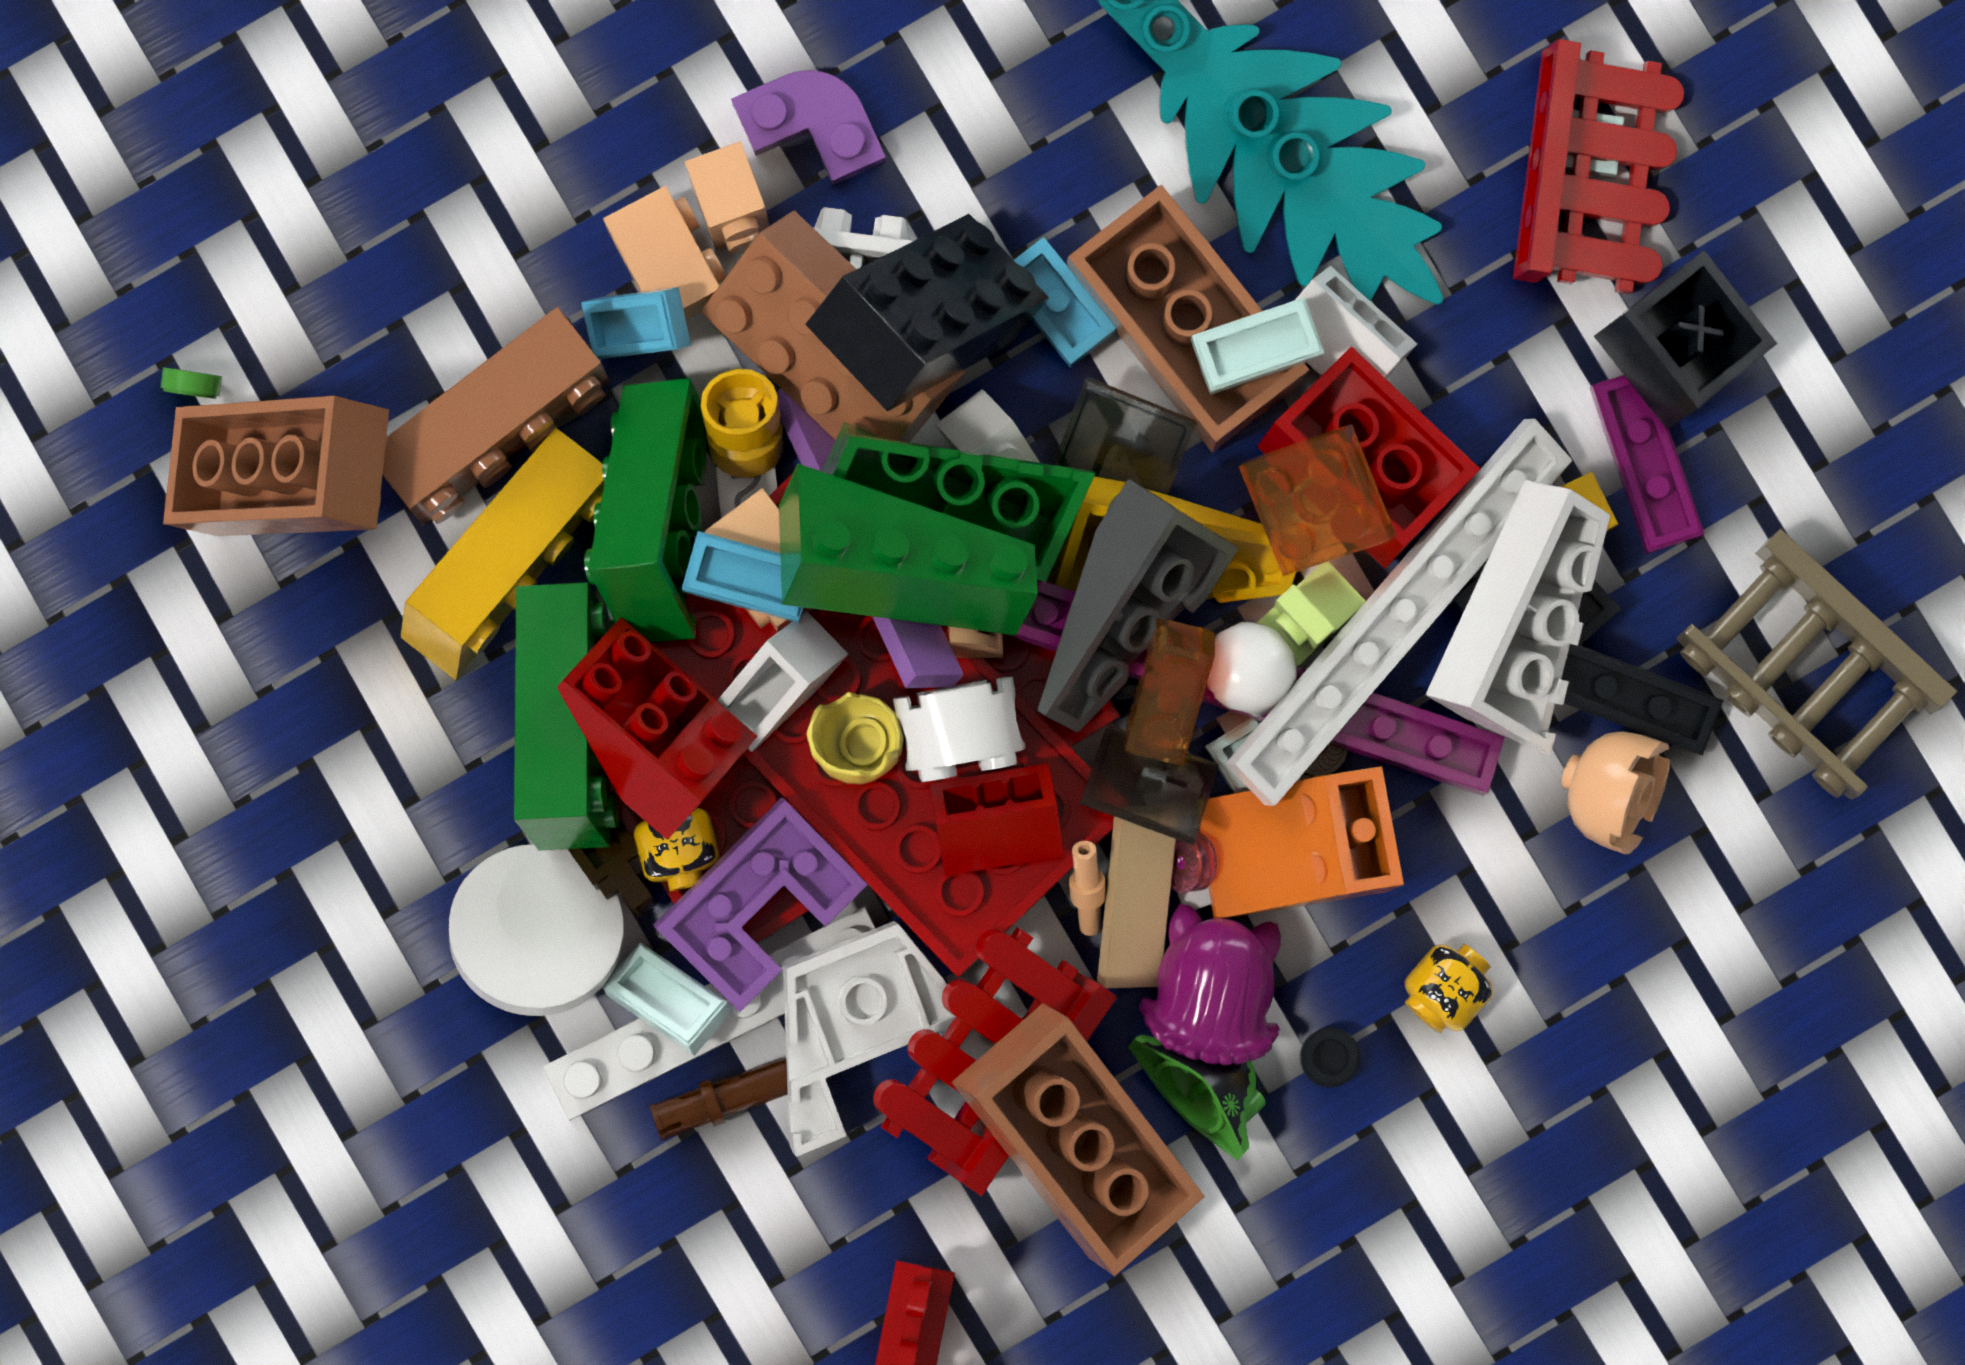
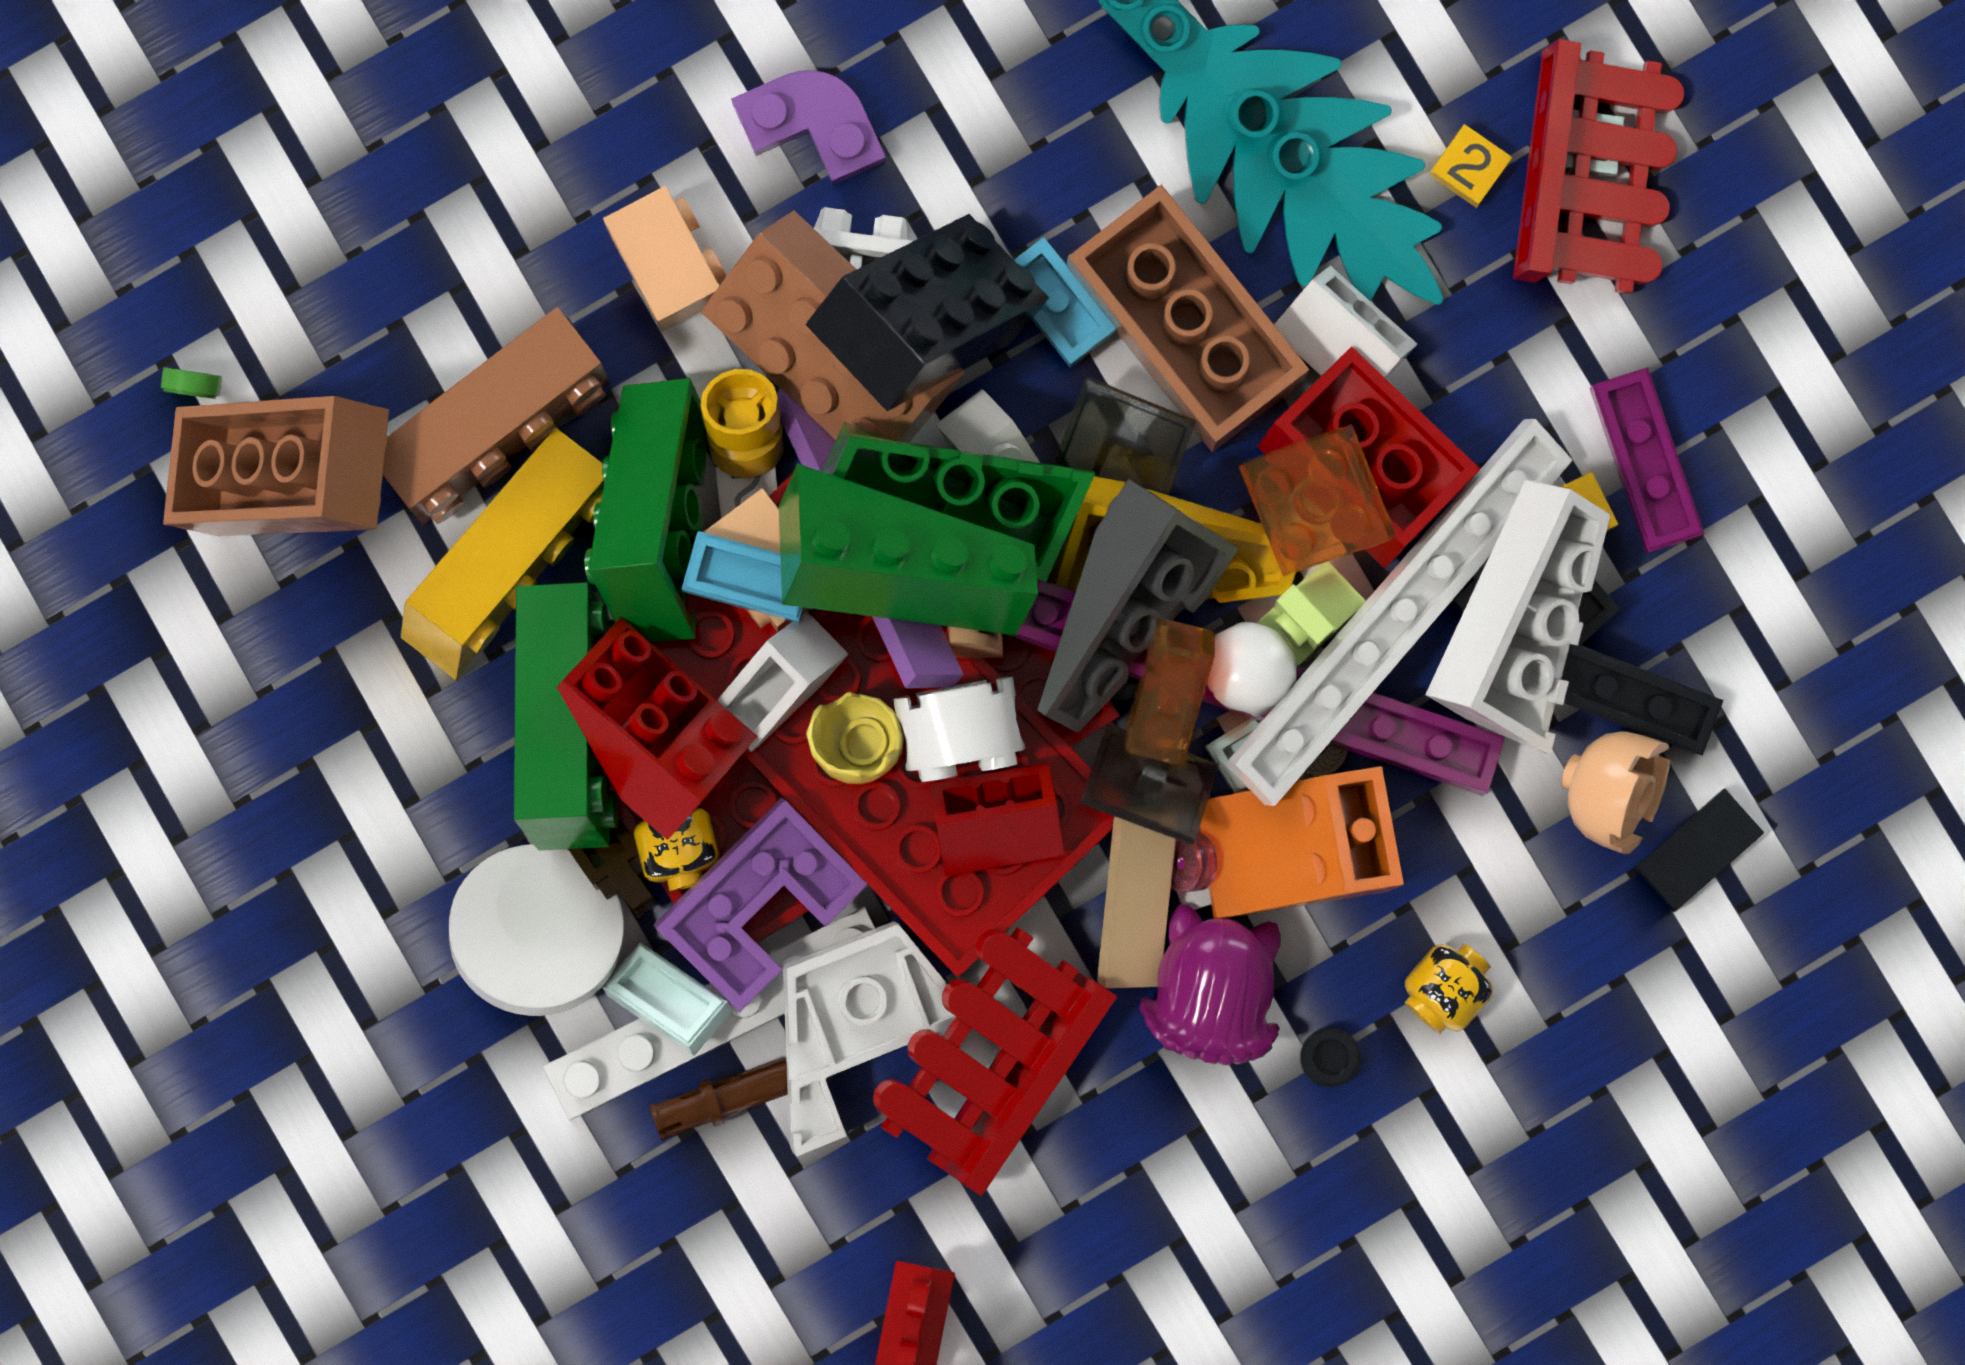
(636, 323): medium azure tile -> none
(728, 197): light nougat brick -> none
(1078, 1139): nougat brick -> none
(1087, 888): light nougat bar -> none
(1206, 1095): bright green hat -> none
(1257, 346): light aqua tile -> none
(1470, 166): none -> yellow tile
(1685, 340): black brick -> none
(1699, 850): none -> black tile
(1871, 647): dark tan fence -> none

